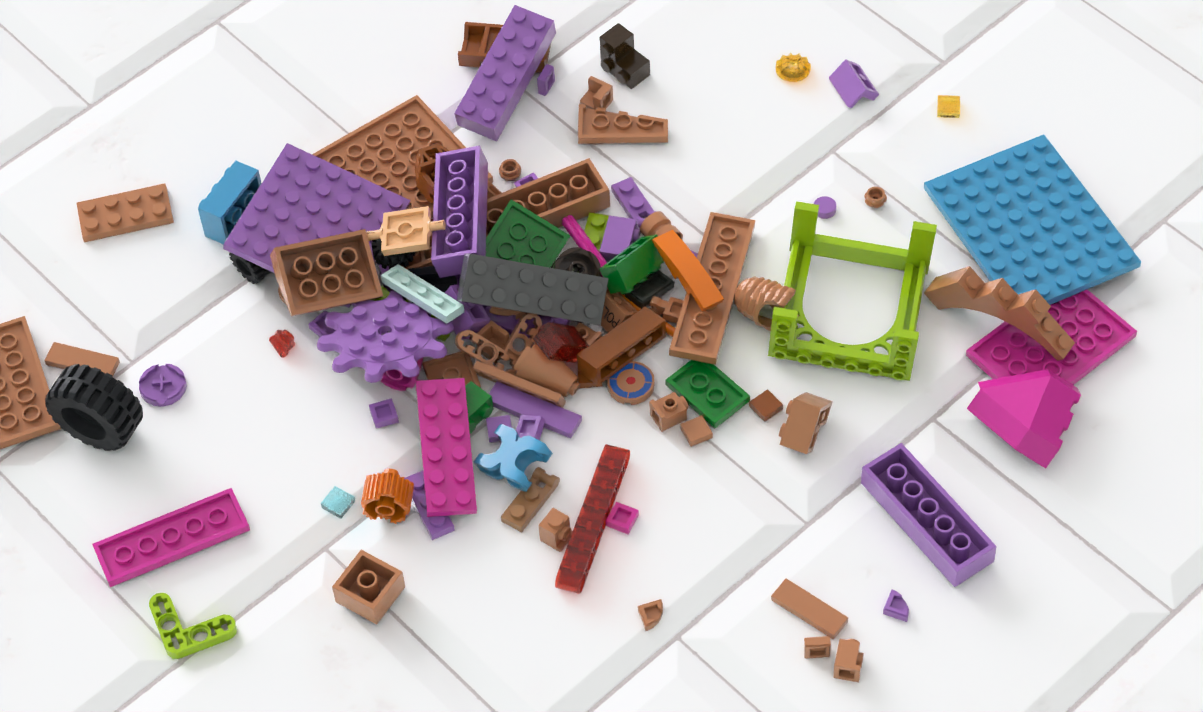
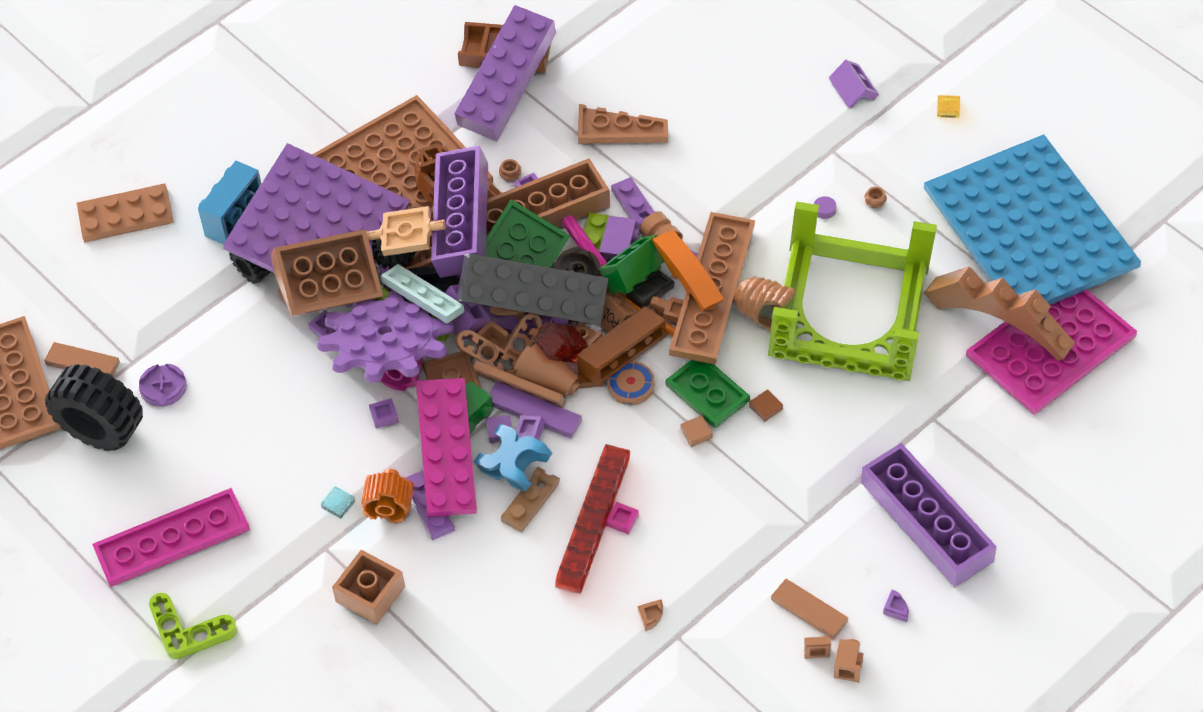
(282, 342): clear red plate -> none
(546, 80): medium lavender tile -> none
(555, 530): nougat brick -> none
(599, 94): nougat panel -> none
(621, 58): dark brown brick -> none
(668, 411): nougat brick -> none
(793, 74): clear yellow gear -> none
(804, 420): nougat brick -> none
(1027, 411): dark pink panel -> none

